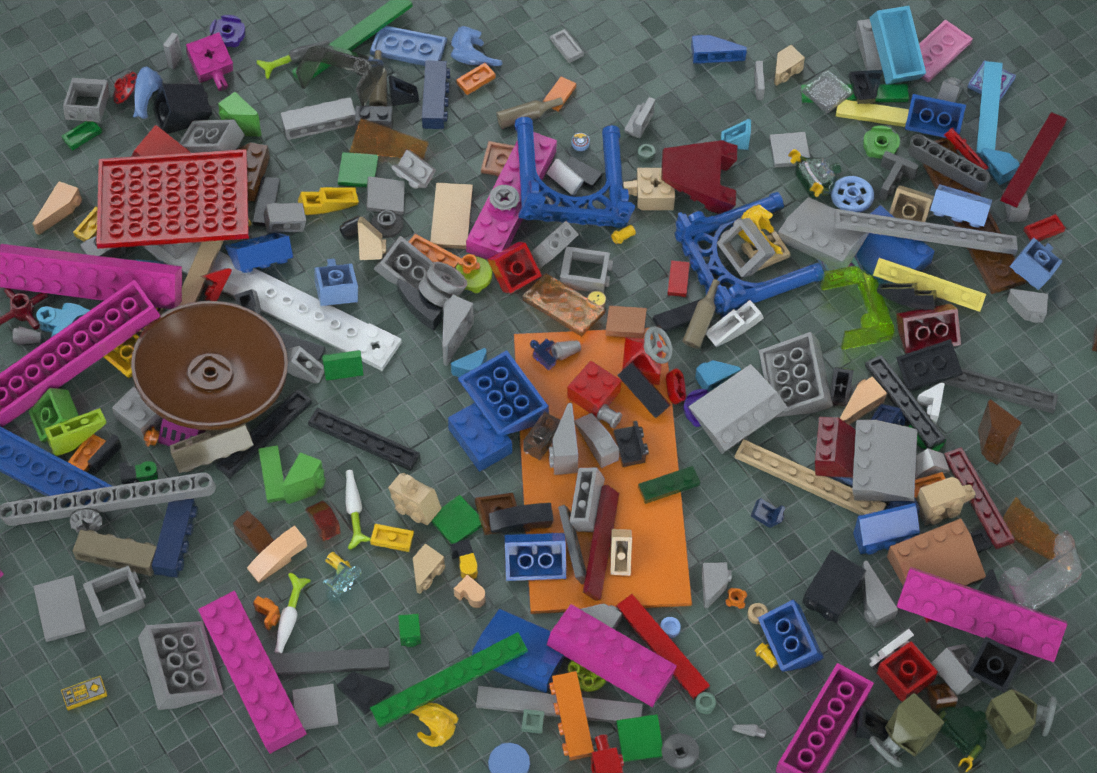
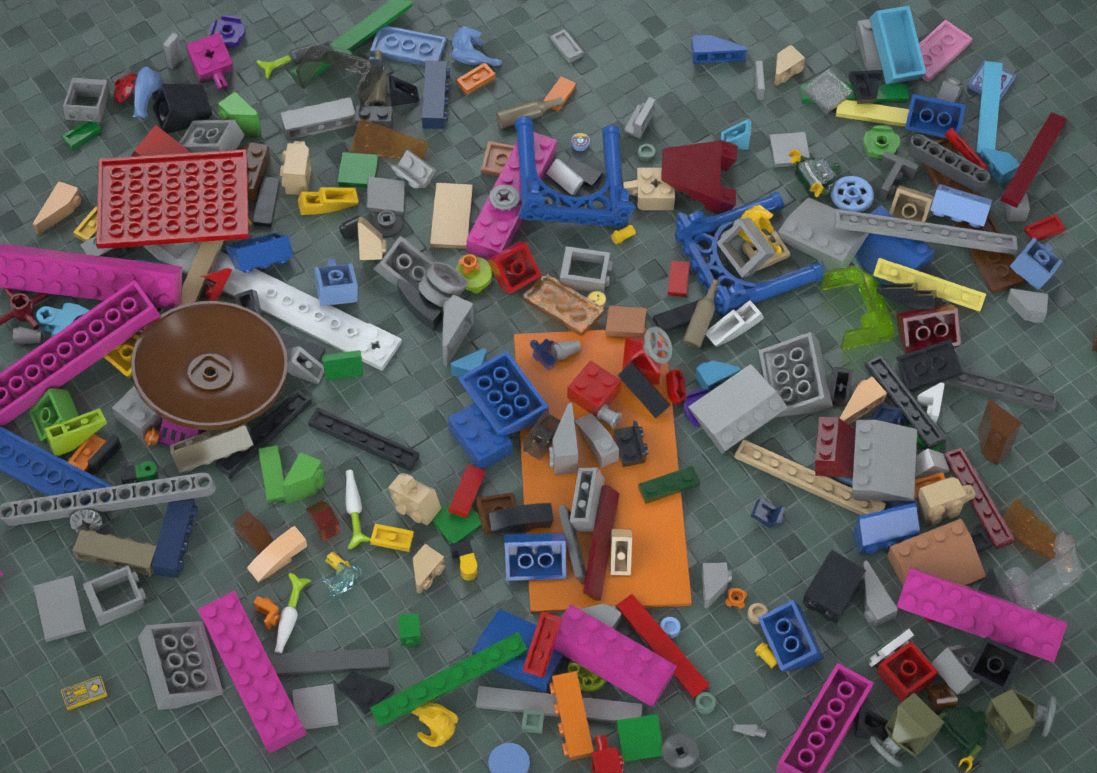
(284, 217): light grey brick -> none
(296, 168): none -> tan hinge
(434, 252): orange plate -> none
(466, 491): none -> red tile
(471, 591): light nougat leg -> none
(542, 644): none -> red plate
(553, 244): light grey window -> none

